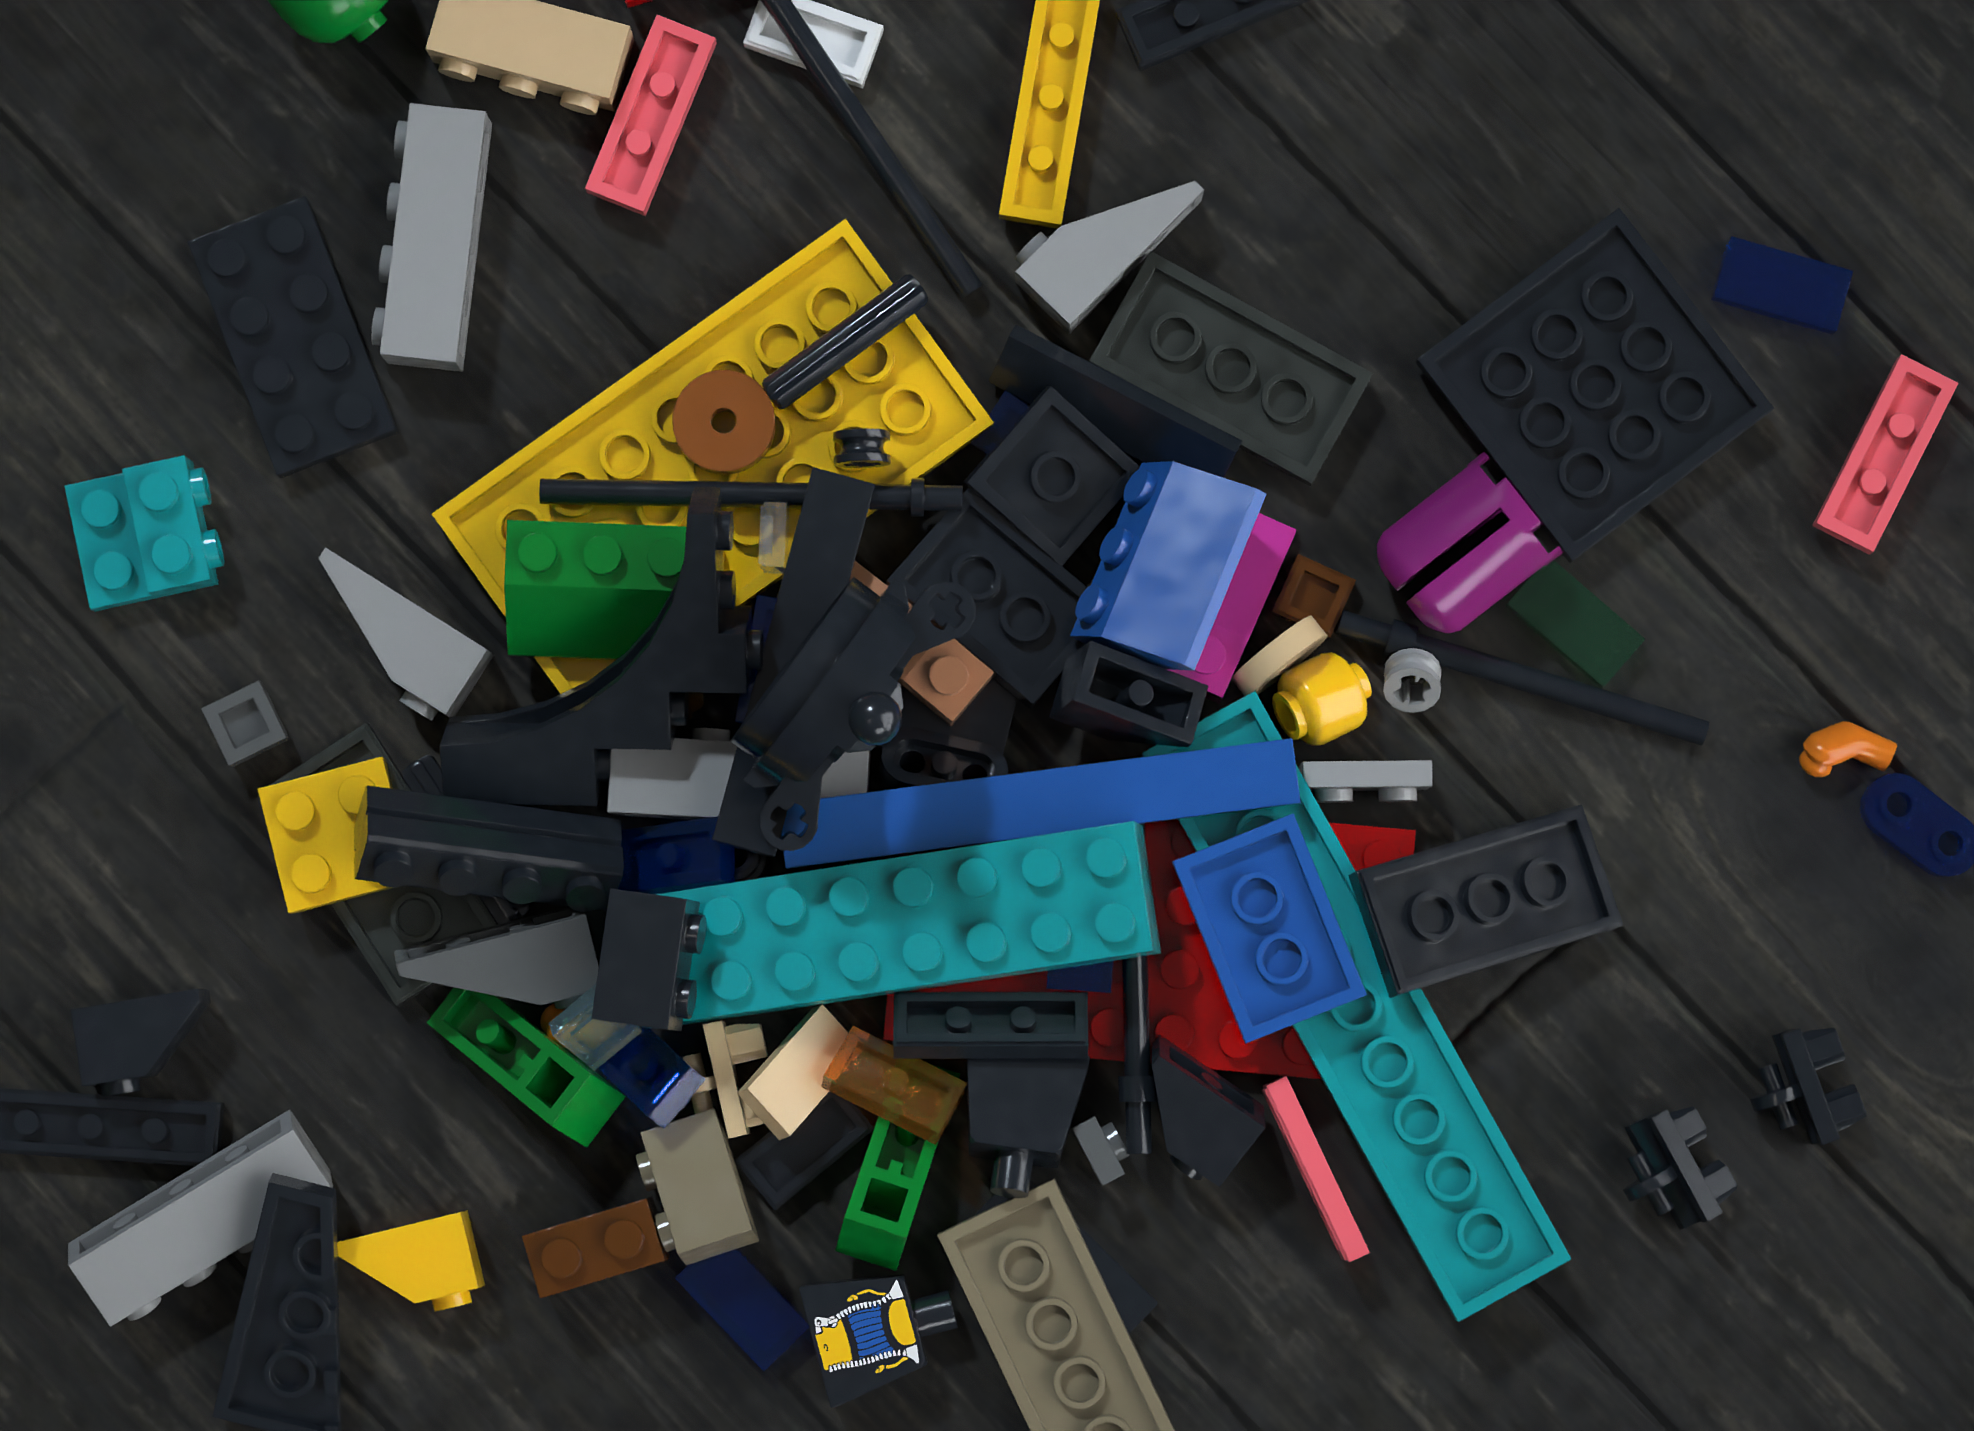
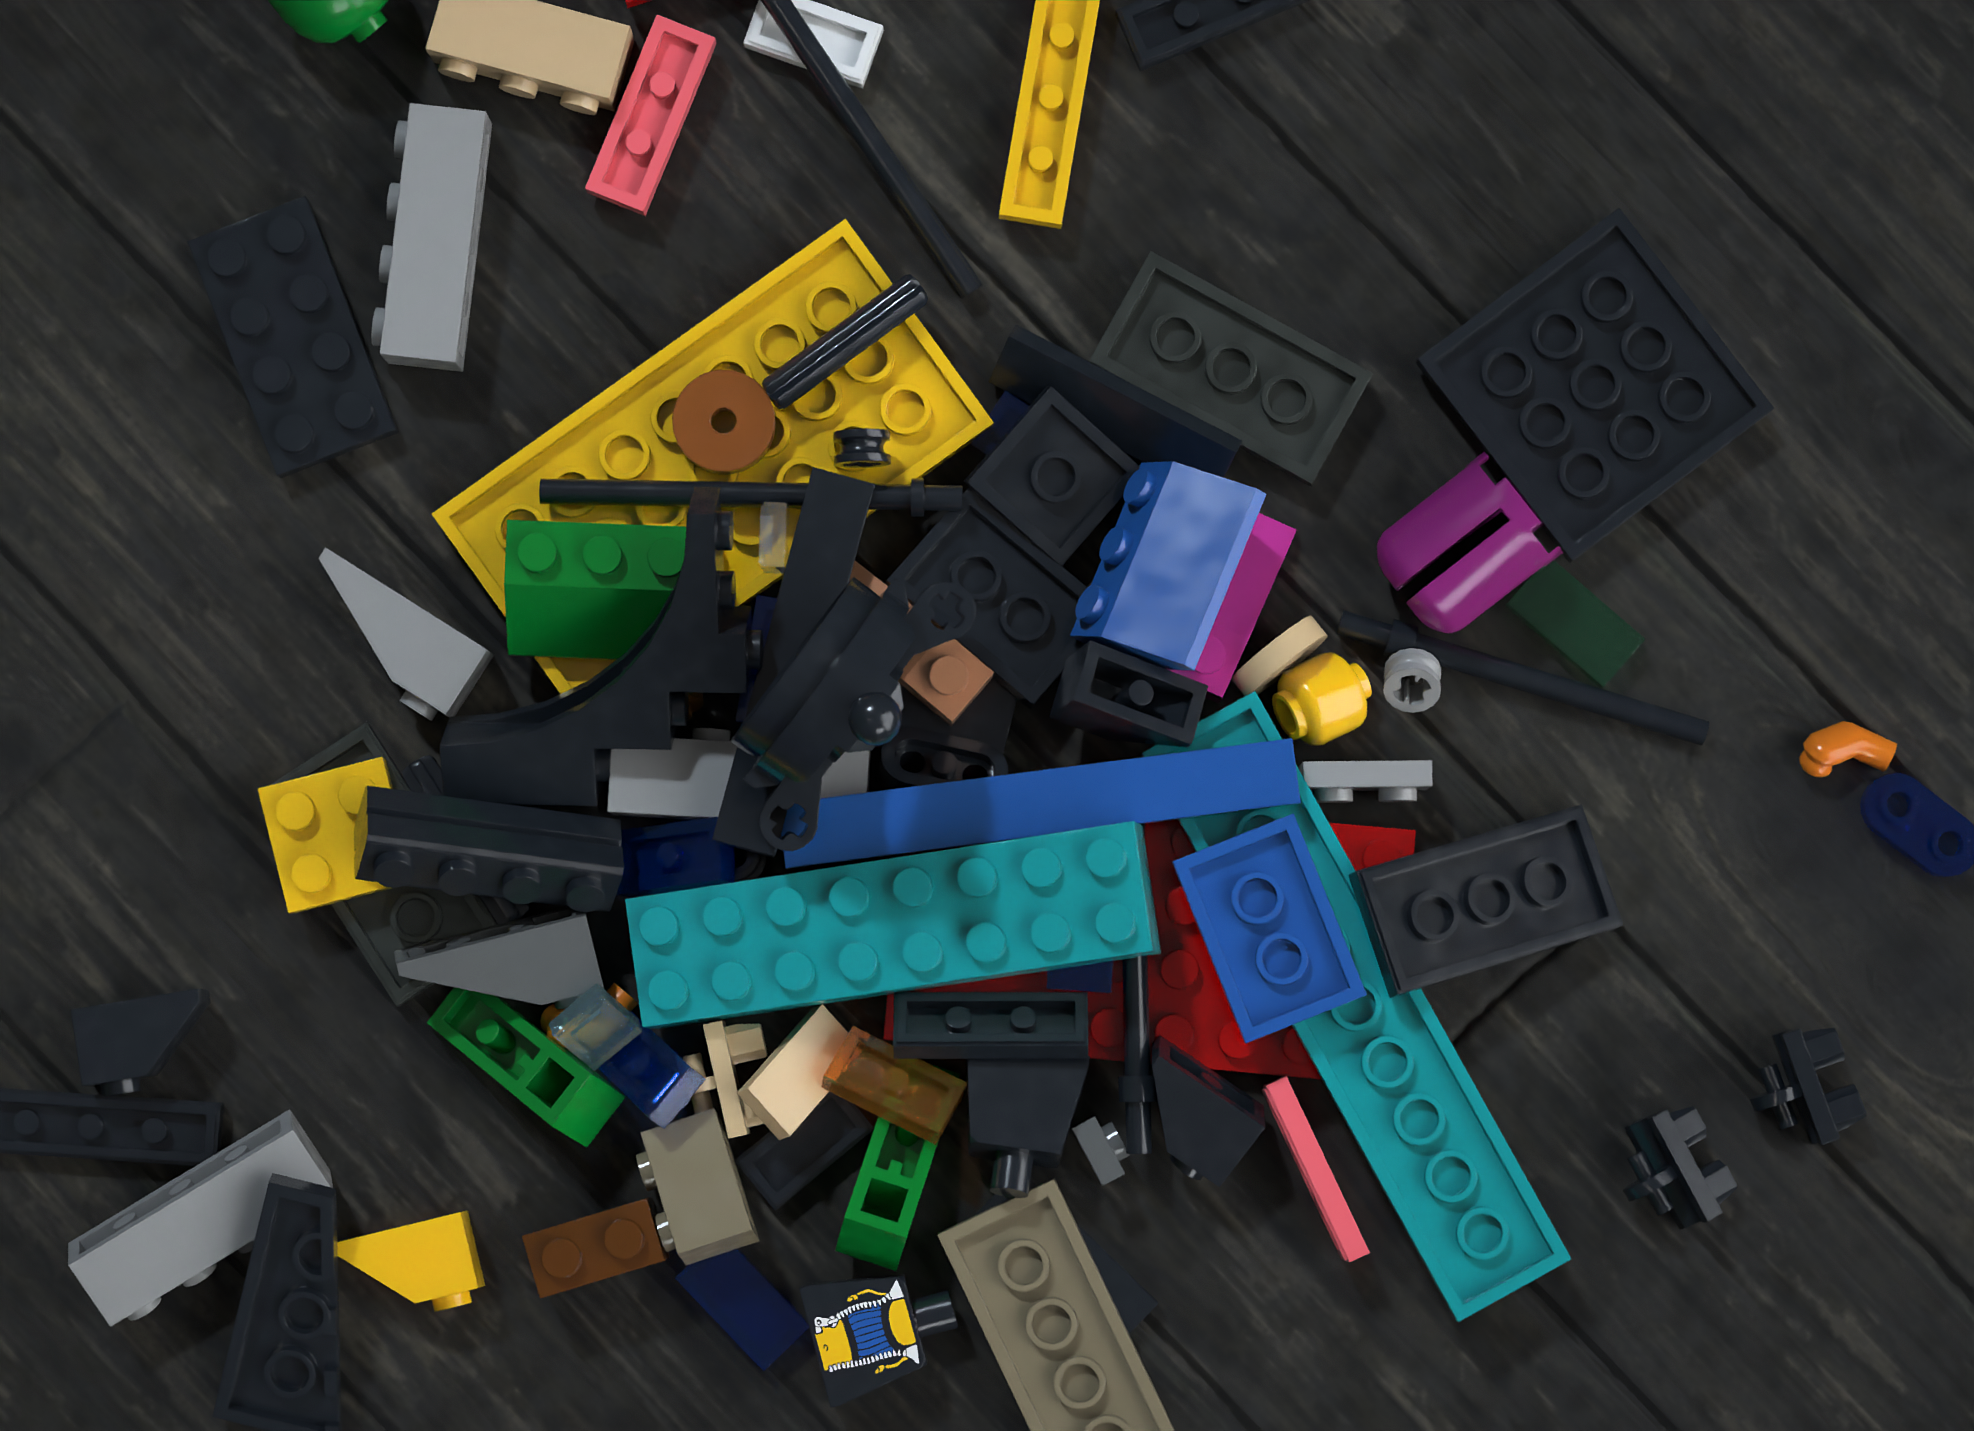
(144, 533): teal plate -> none
(245, 723): dark grey plate -> none
(648, 960): black brick -> none
(1094, 254): light grey slope -> none
(1314, 592): reddish brown tile -> none
(1782, 285): clear blue tile -> none
(1885, 454): coral plate -> none

